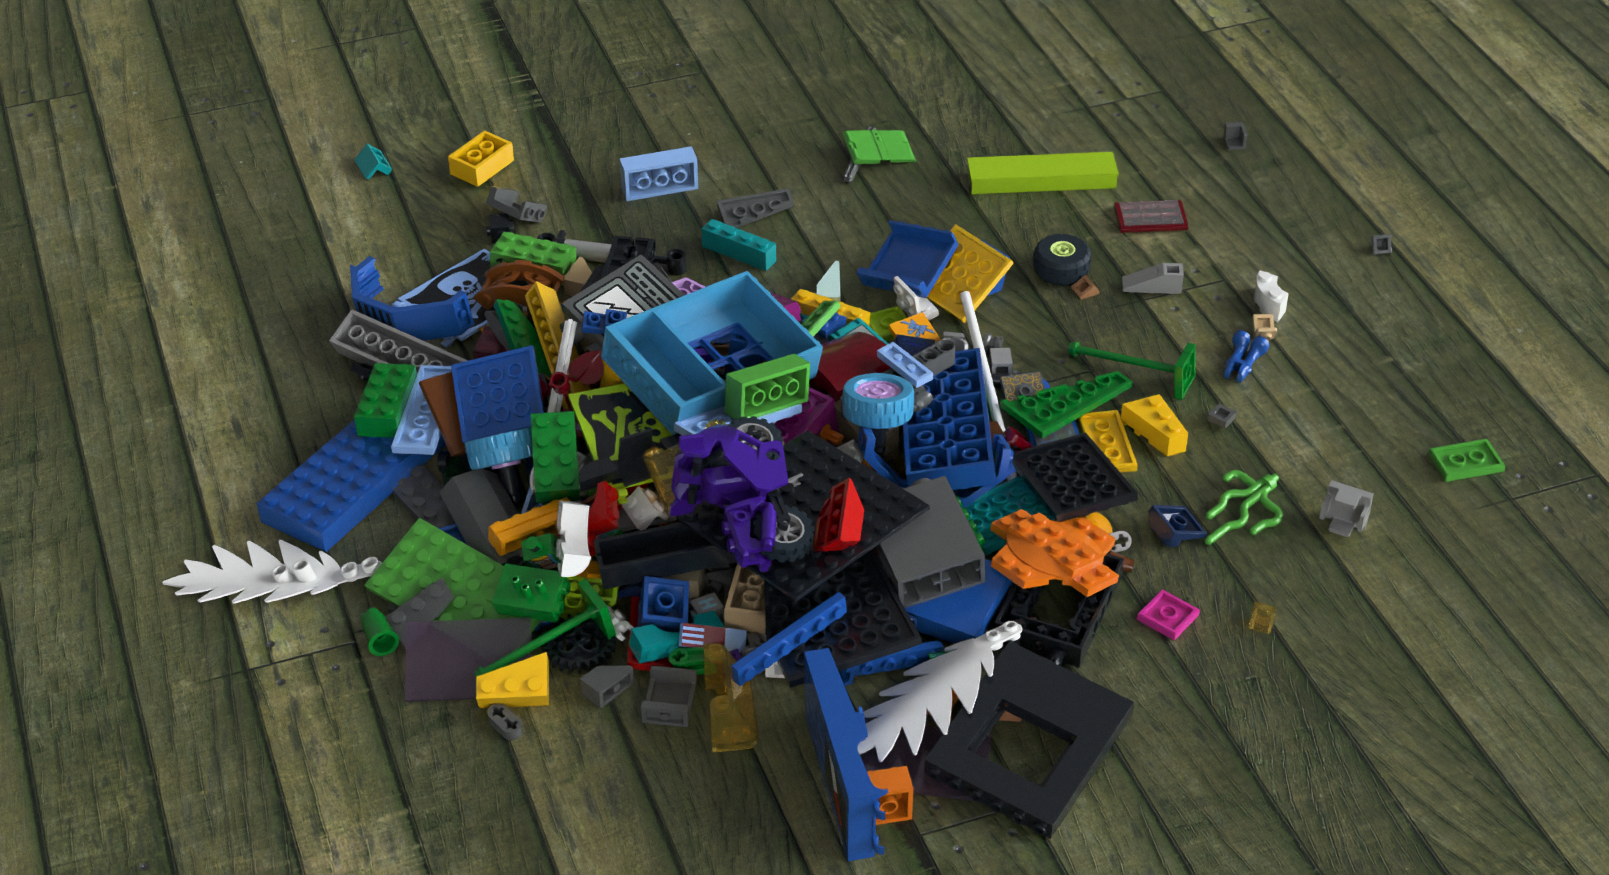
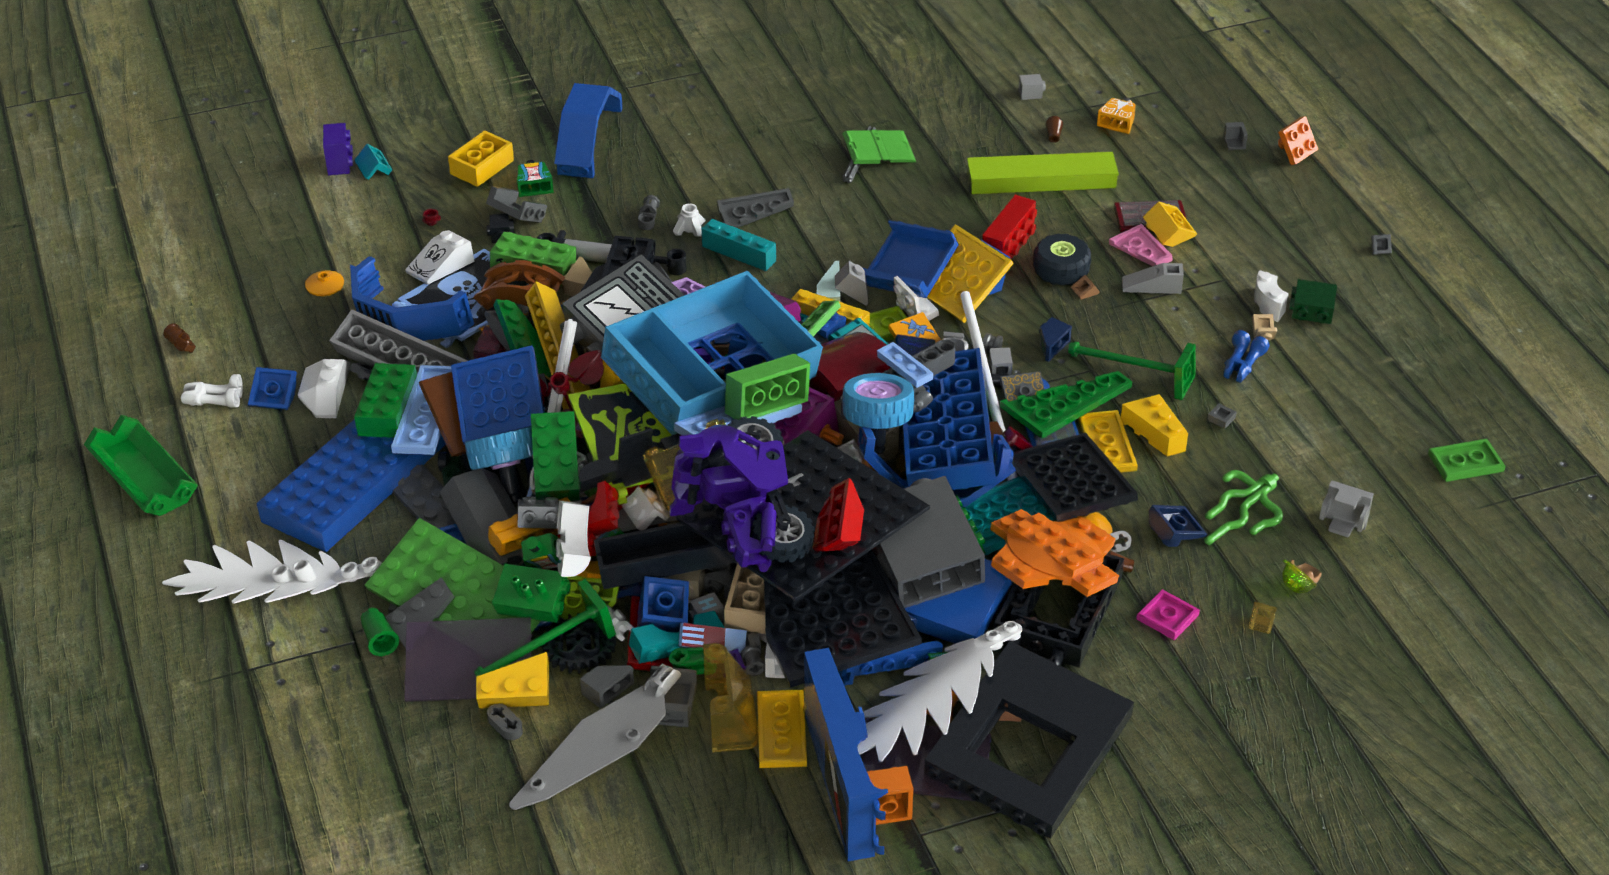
(141, 466): none -> green panel
(178, 338): none -> reddish brown hinge
(226, 395): none -> white piece
(273, 388): none -> blue slope
(324, 283): none -> light orange dish
(324, 387): none -> white wedge
(337, 148): none -> dark purple brick
(431, 217): none -> dark red plate
(441, 257): none -> white slope
(534, 179): none -> green torso
(538, 513): none -> dark grey bracket
(579, 127): none -> blue panel
(597, 322): blue slope -> none
(601, 739): none -> light grey wing
(645, 215): none -> dark grey connector
(659, 173): light blue brick -> none
(689, 221): none -> white rock
(781, 729): none -> yellow tile
(789, 639): blue plate -> none
(852, 282): none -> light grey slope
(1012, 226): none -> red brick
(1031, 86): none -> light grey brick
(1054, 127): none -> reddish brown cone
(1054, 337): none -> dark blue slope
(1117, 115): none -> light orange torso
(1141, 245): none -> bright pink wing
(1168, 224): none -> yellow slope
(1297, 140): none -> orange plate
(1301, 577): none -> clear neon green piece
(1313, 301): none -> dark green brick

